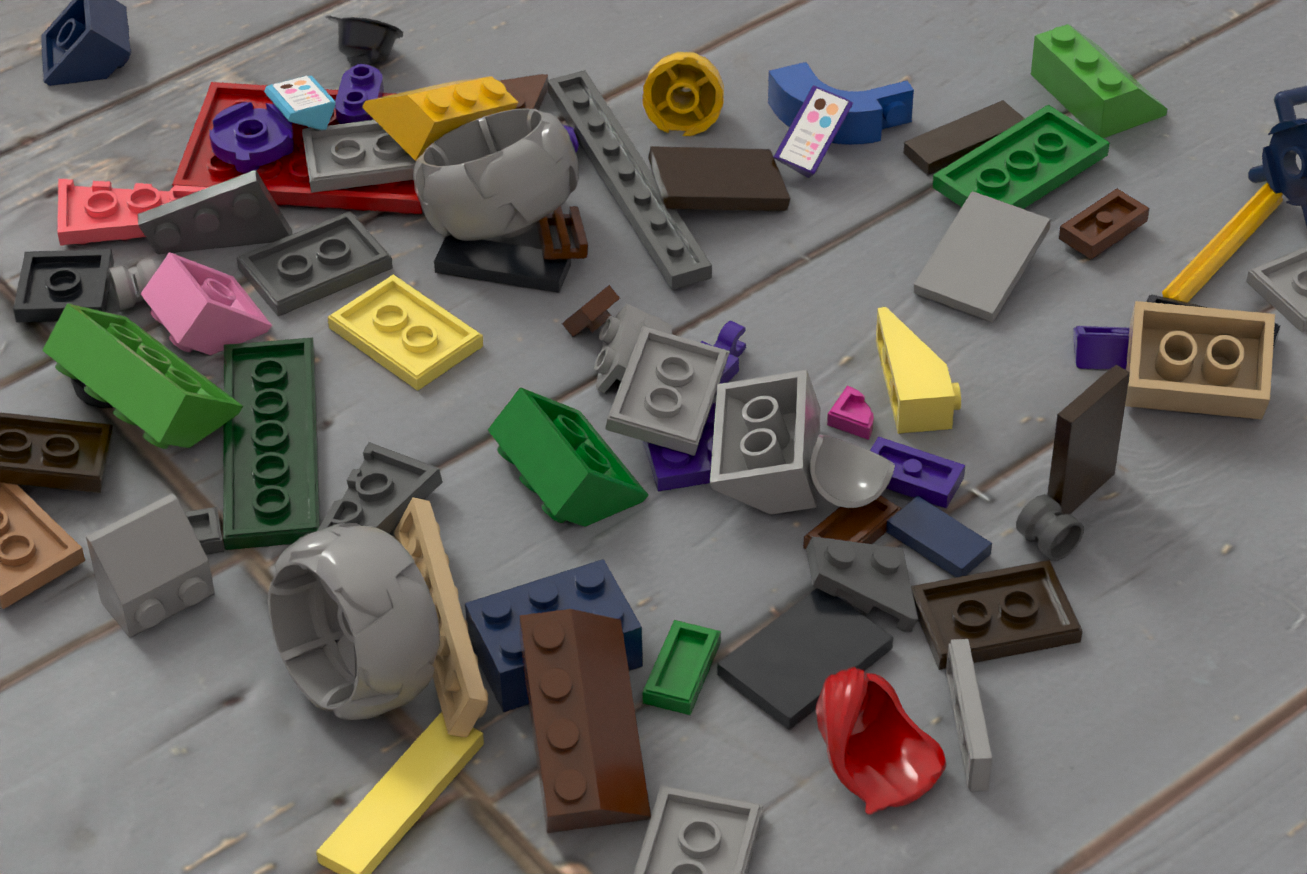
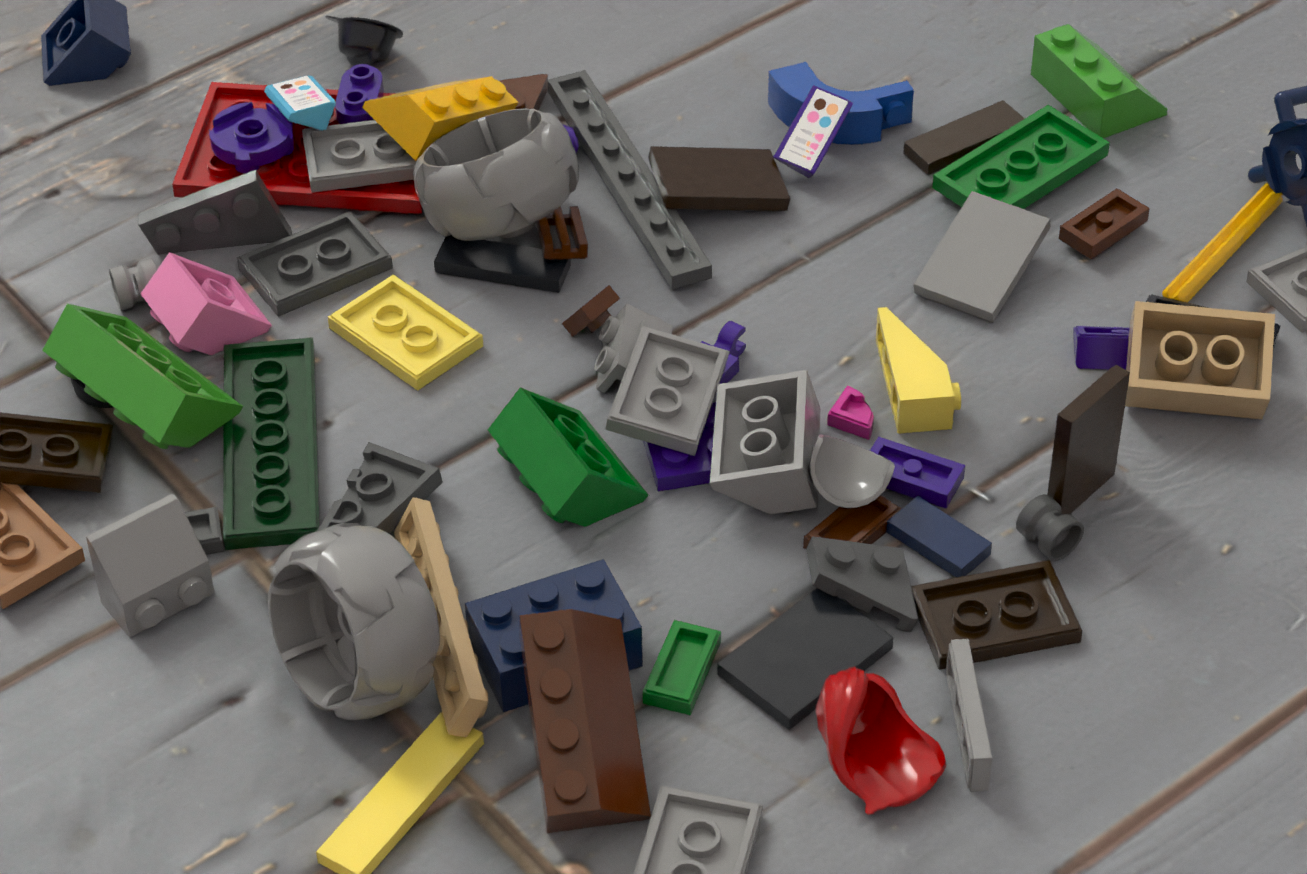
(62, 277): black plate -> none
(107, 212): coral wing -> none
(683, 93): yellow cylinder -> none

